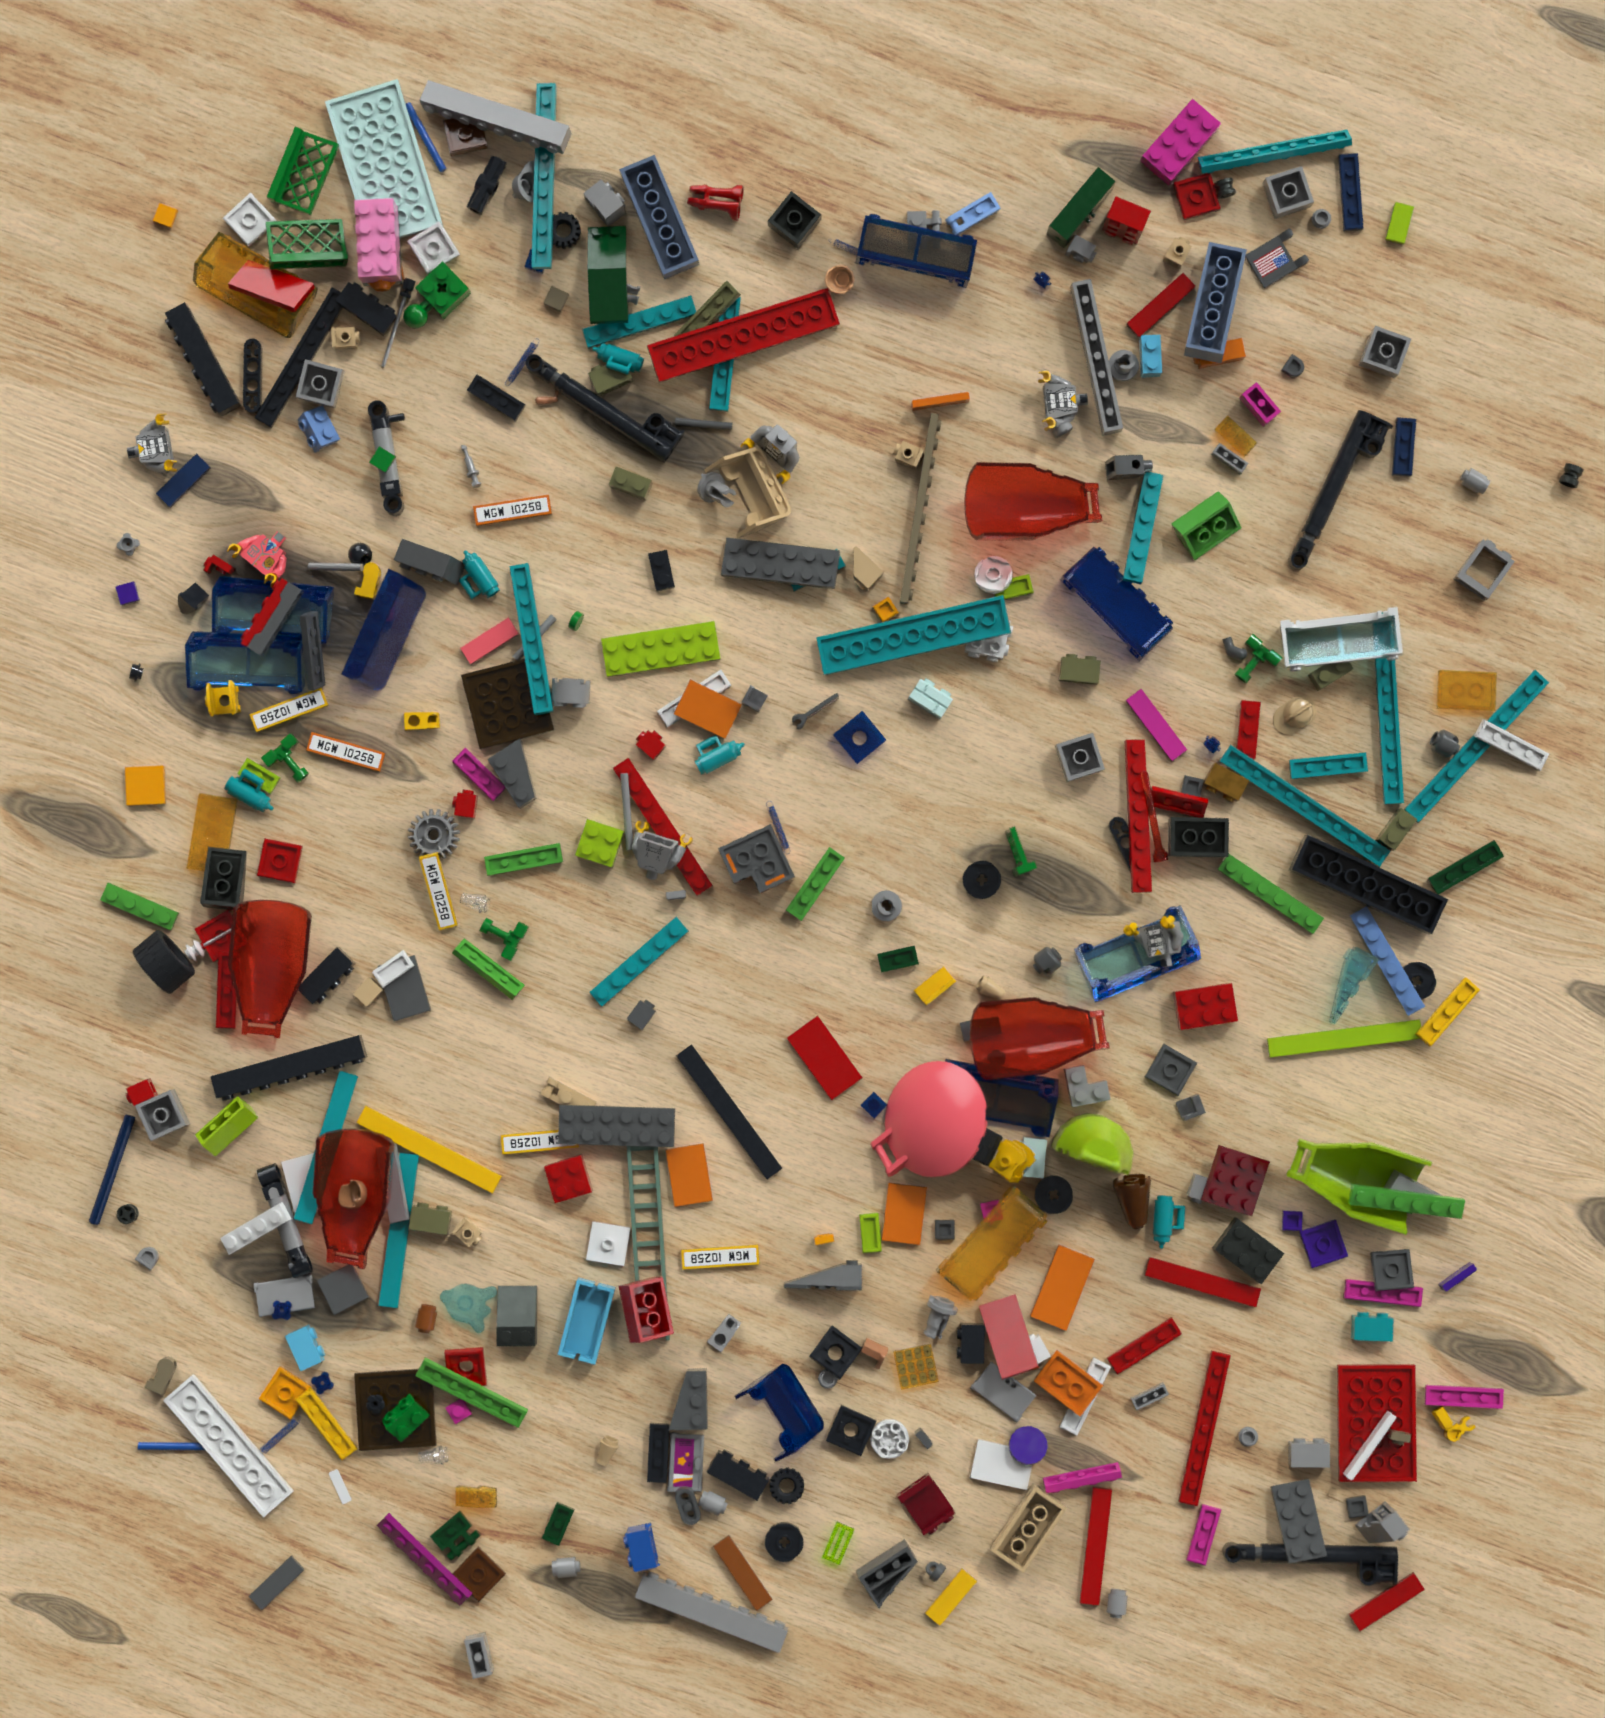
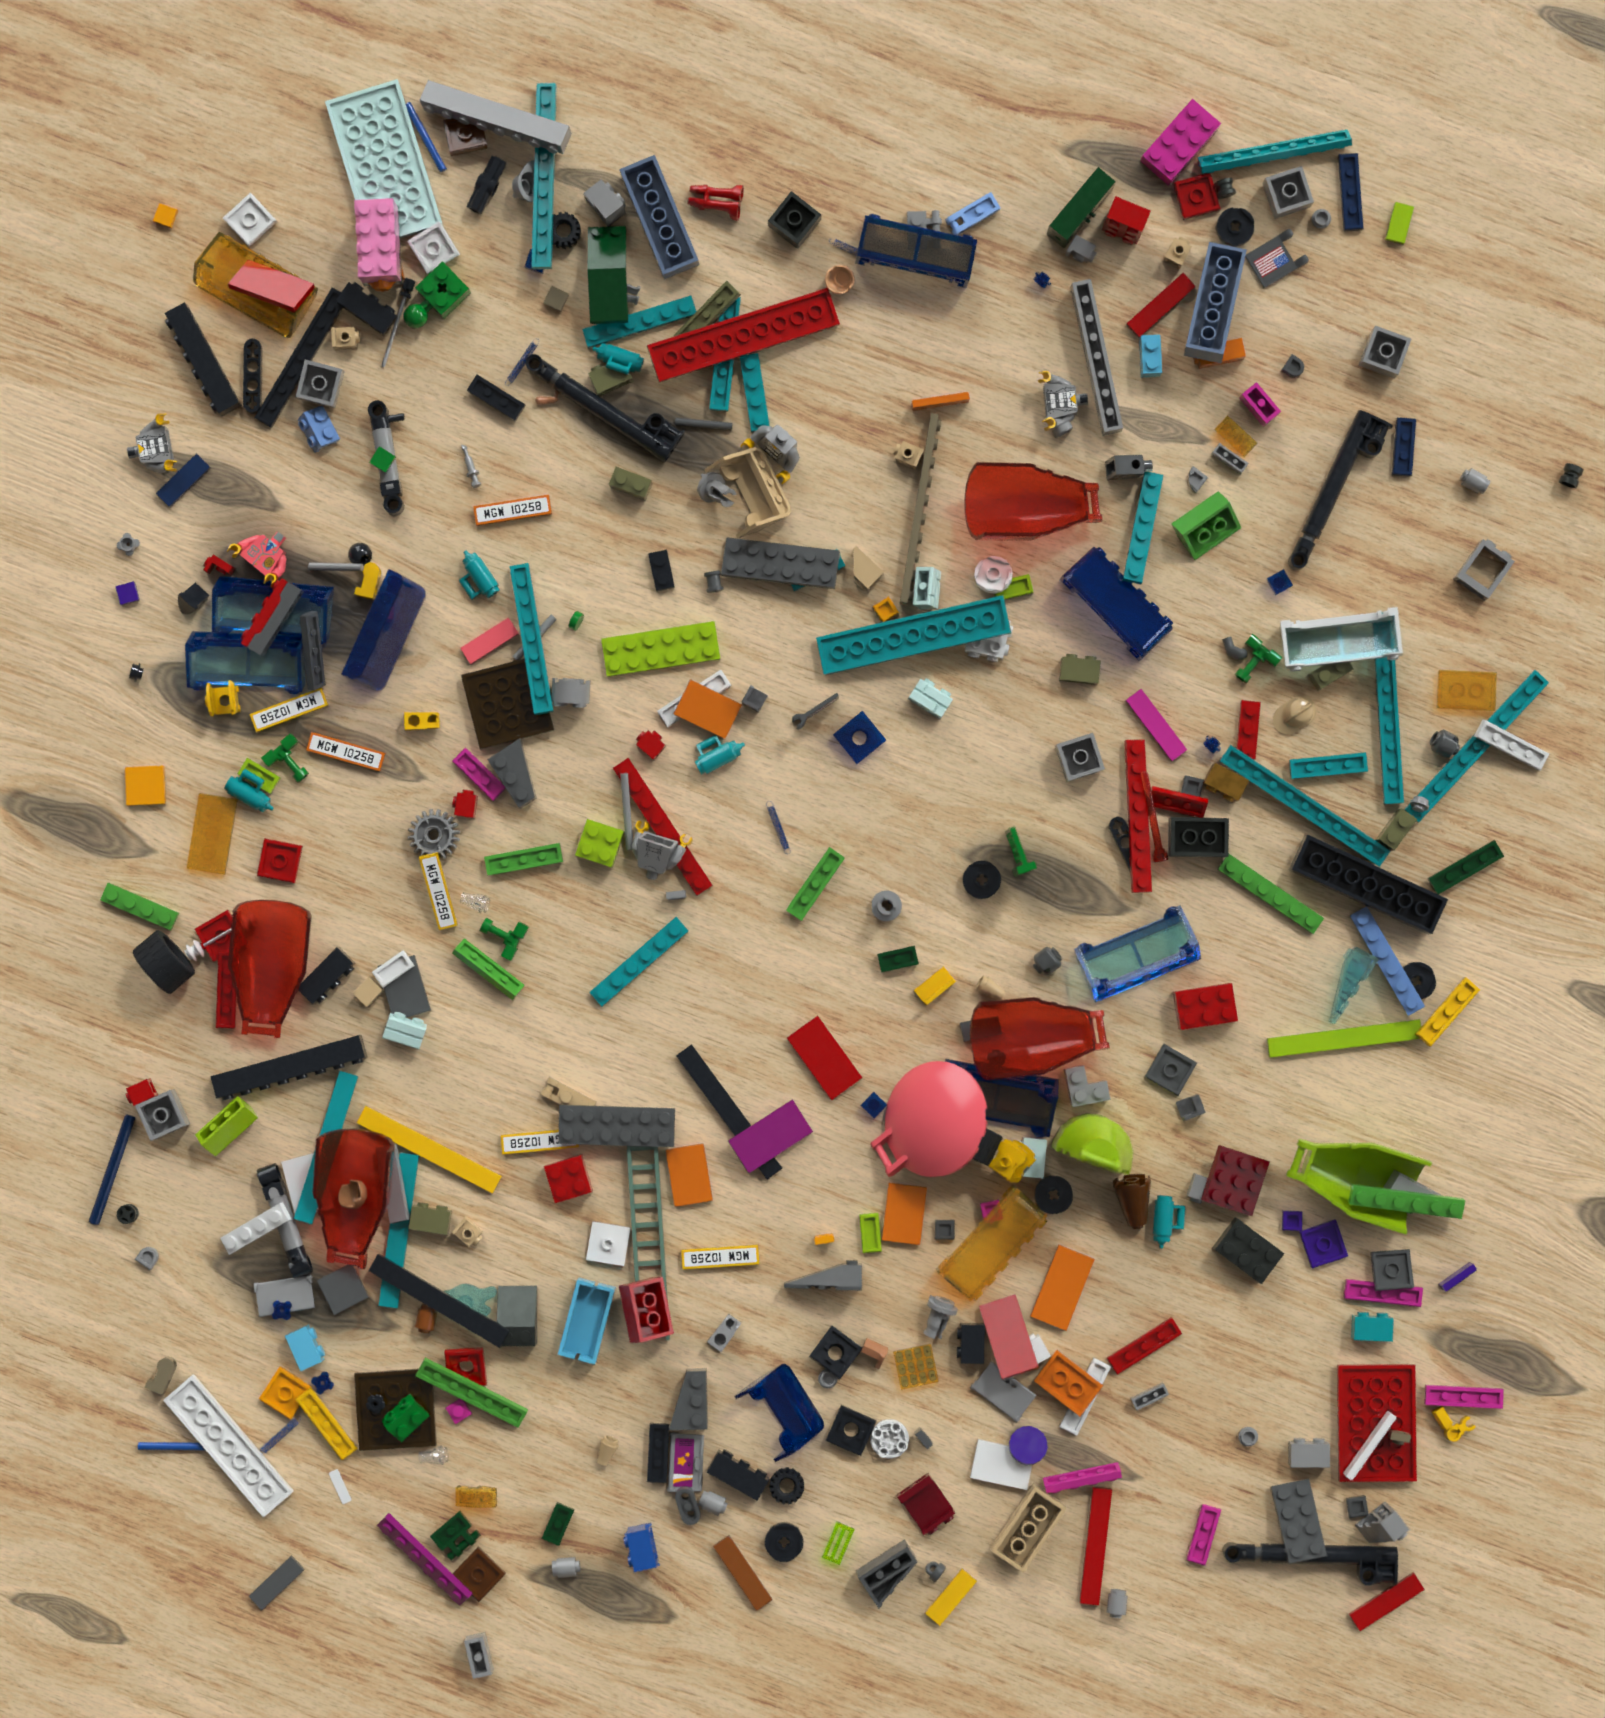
(224, 878): pearl dark grey slope -> none
(287, 167): green fence -> none
(306, 259): green fence -> none
(404, 1030): none -> light aqua brick
(429, 562): dark grey wedge -> none
(439, 1300): none -> black tile
(642, 1014): dark grey brick -> none
(711, 1611): light grey brick -> none
(713, 581): none -> dark grey bush
(754, 391): none -> teal plate
(758, 857): dark grey piece -> none
(770, 1136): none -> magenta tile
(927, 588): none -> light aqua brick
(1124, 372): light grey piece -> none
(1159, 939): torso -> none
(1196, 479): none -> light grey tile
(1202, 1282): red tile -> none
(1204, 1428): red tile -> none
(1235, 216): none -> black plate
(1279, 582): none -> clear blue plate
(1419, 804): none -> light grey plate

